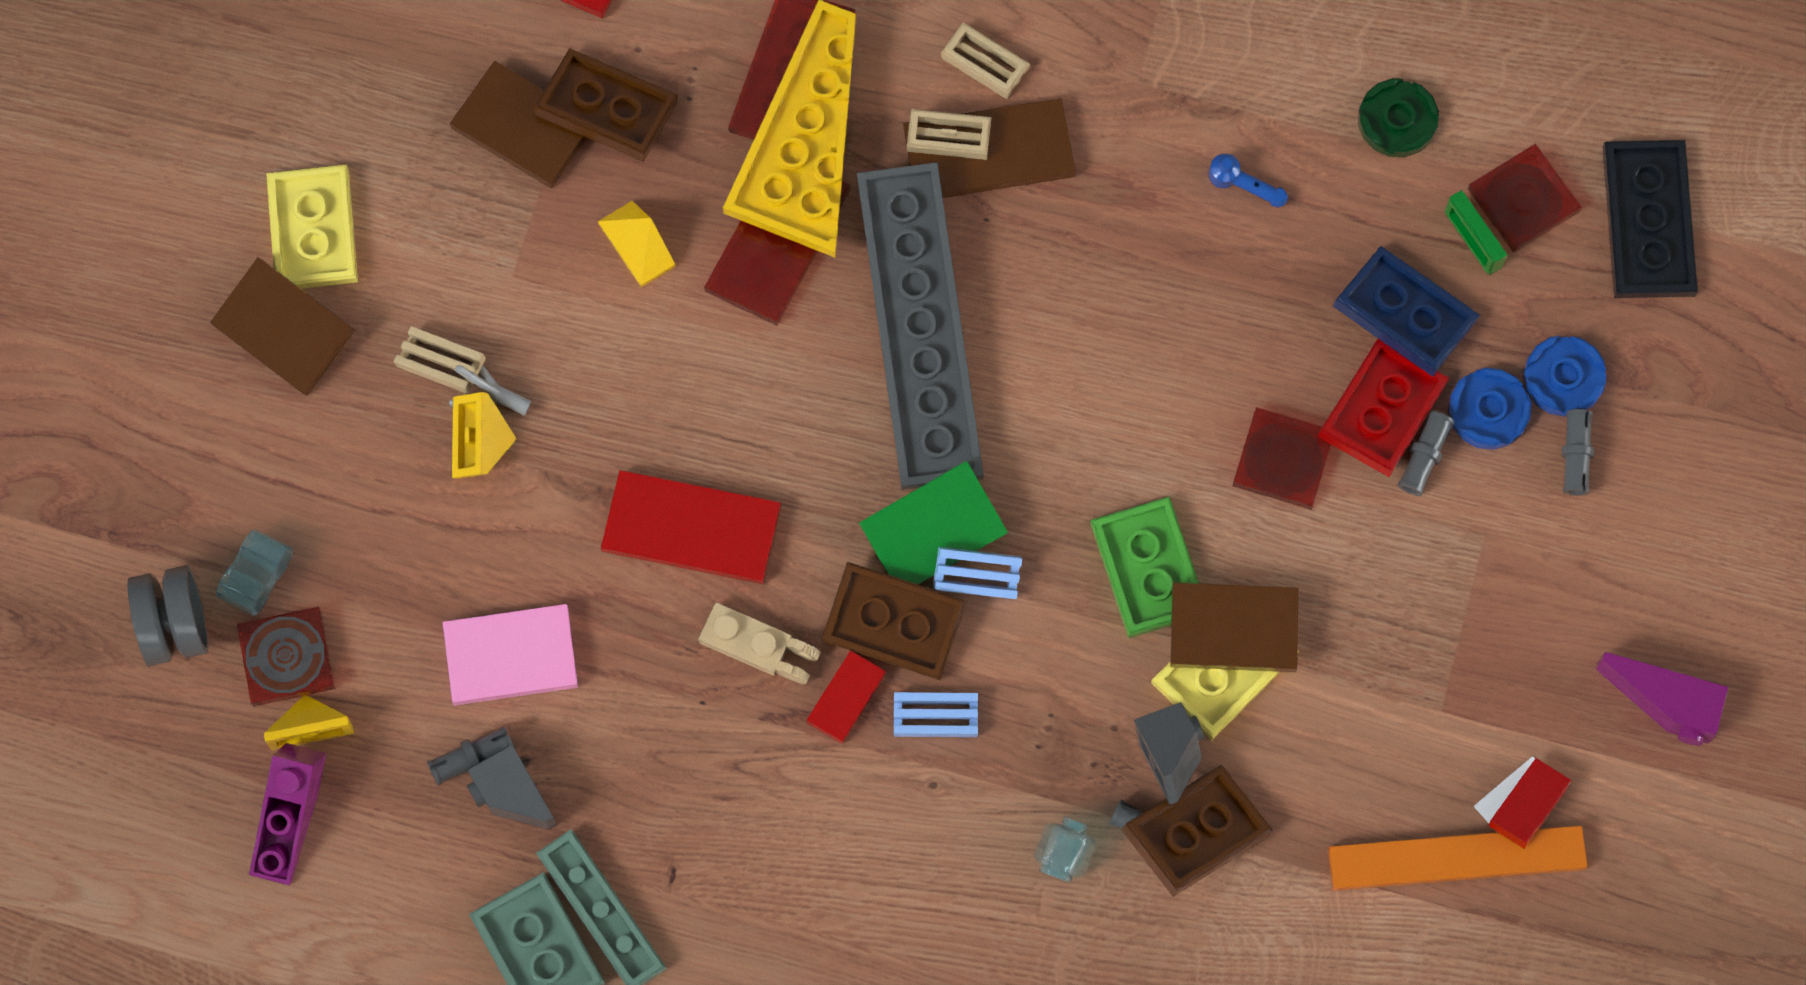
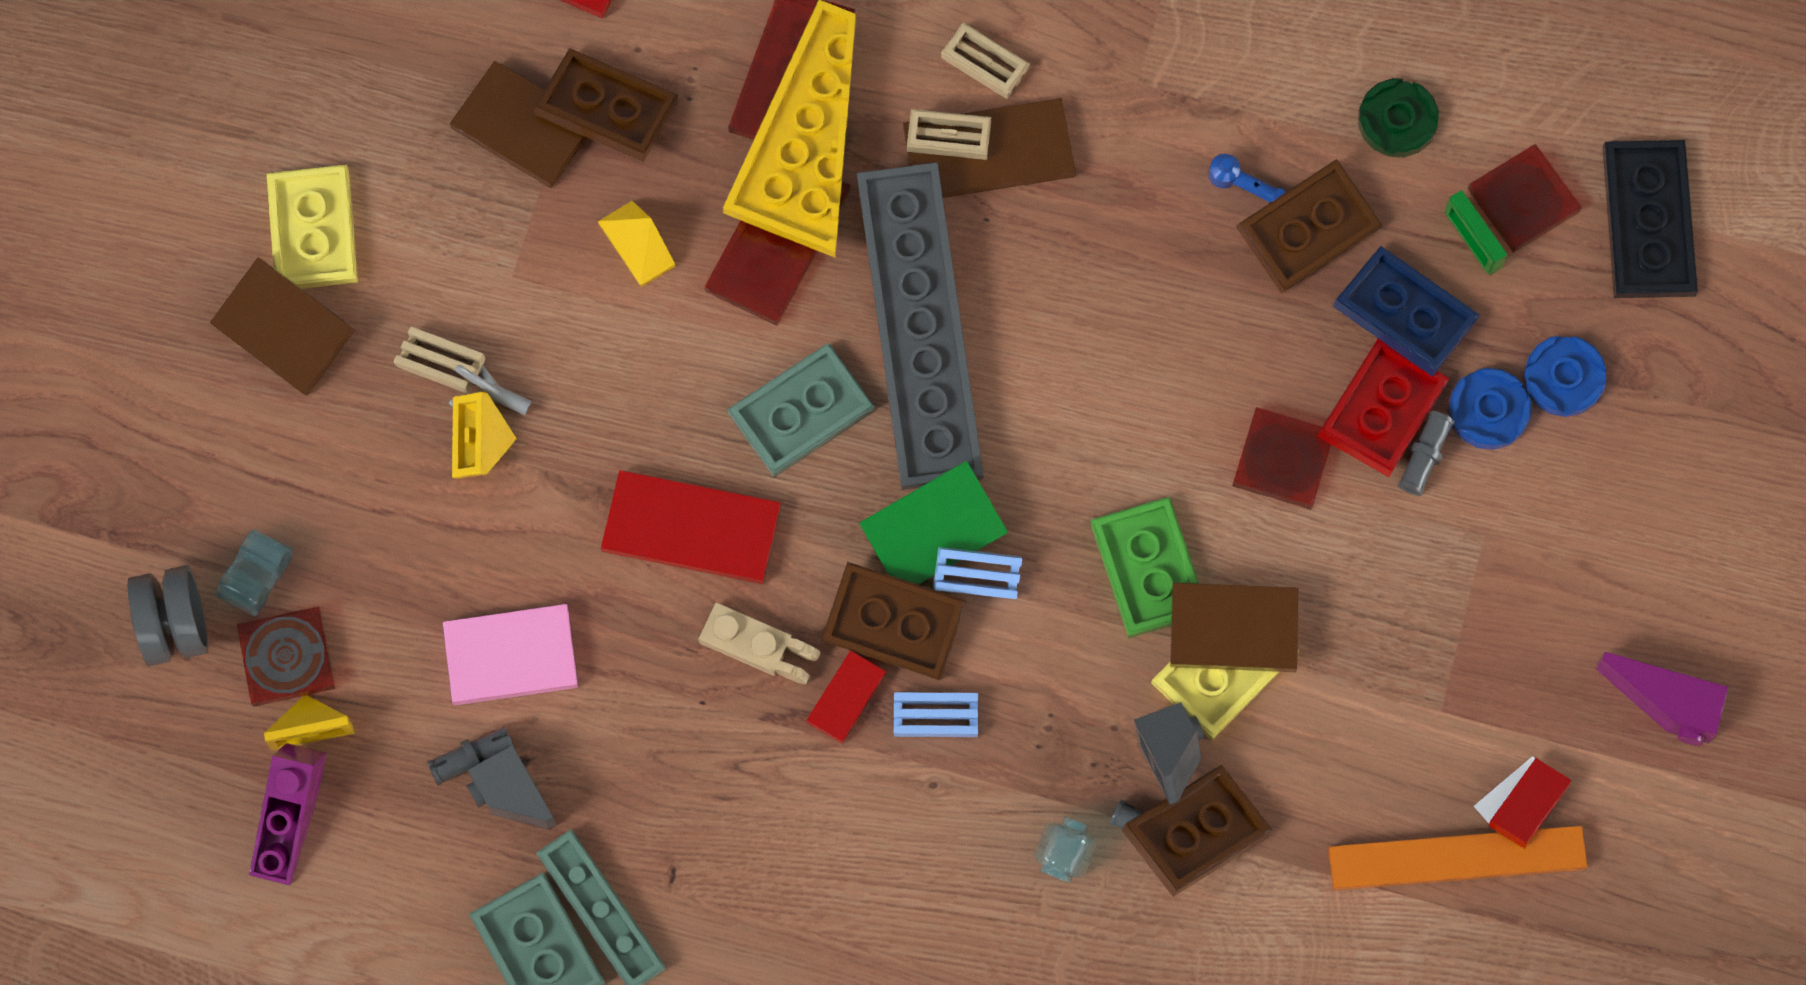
(801, 410): none -> sand green tile
(1309, 225): none -> reddish brown tile
(1577, 452): dark grey pin -> none

